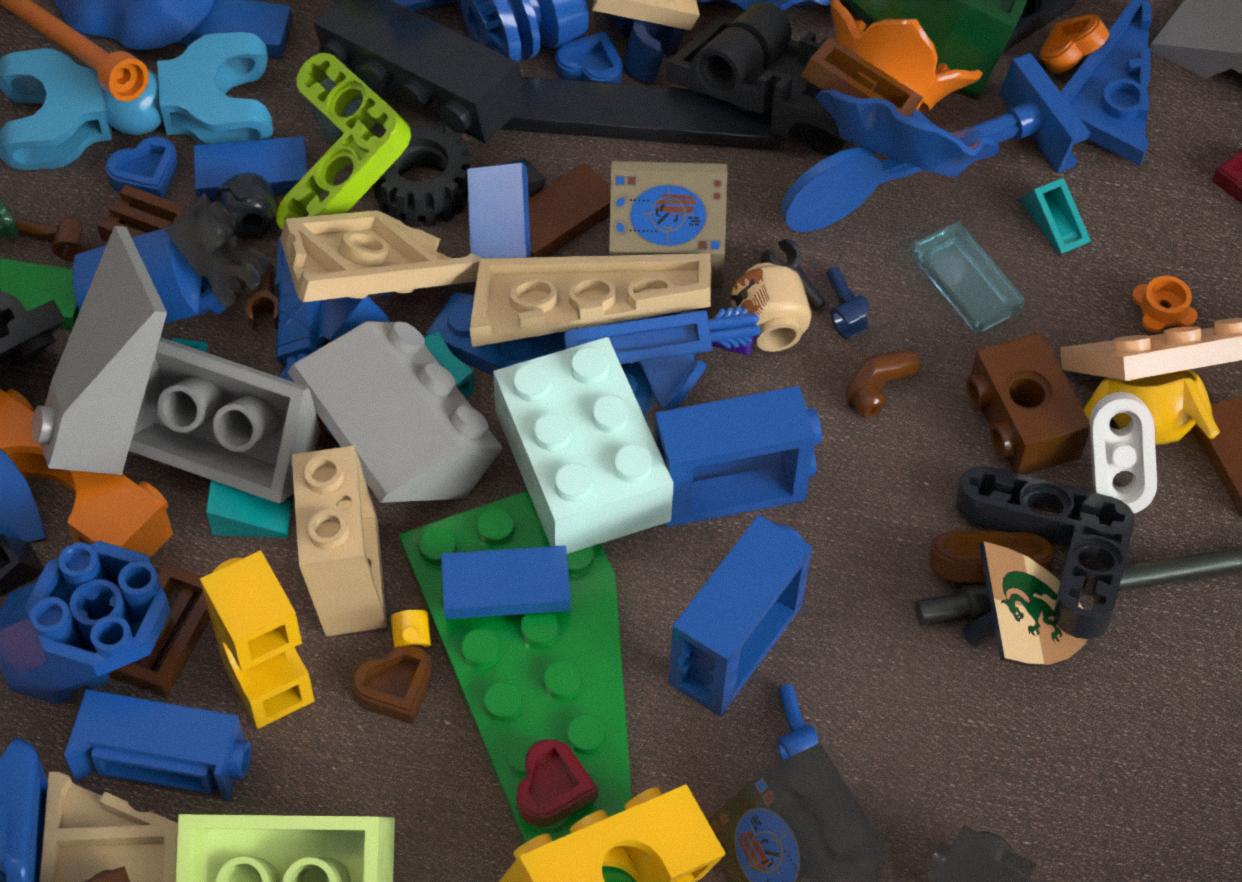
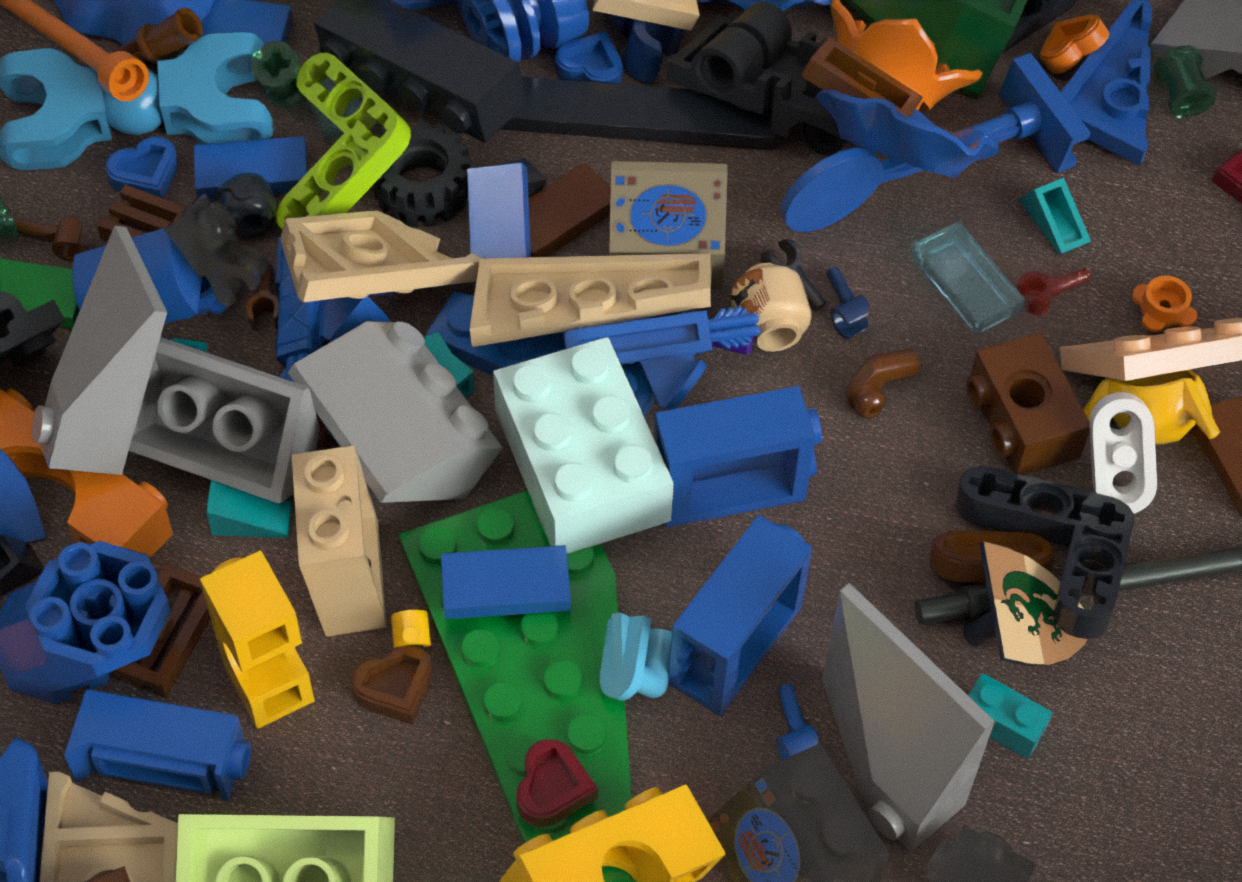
(165, 38): none -> reddish brown axle
(277, 69): none -> clear green bush
(634, 658): none -> medium azure piece
(901, 723): none -> light grey slope
(1017, 719): none -> teal piece
(1040, 283): none -> clear red hand
(1185, 81): none -> clear green bush

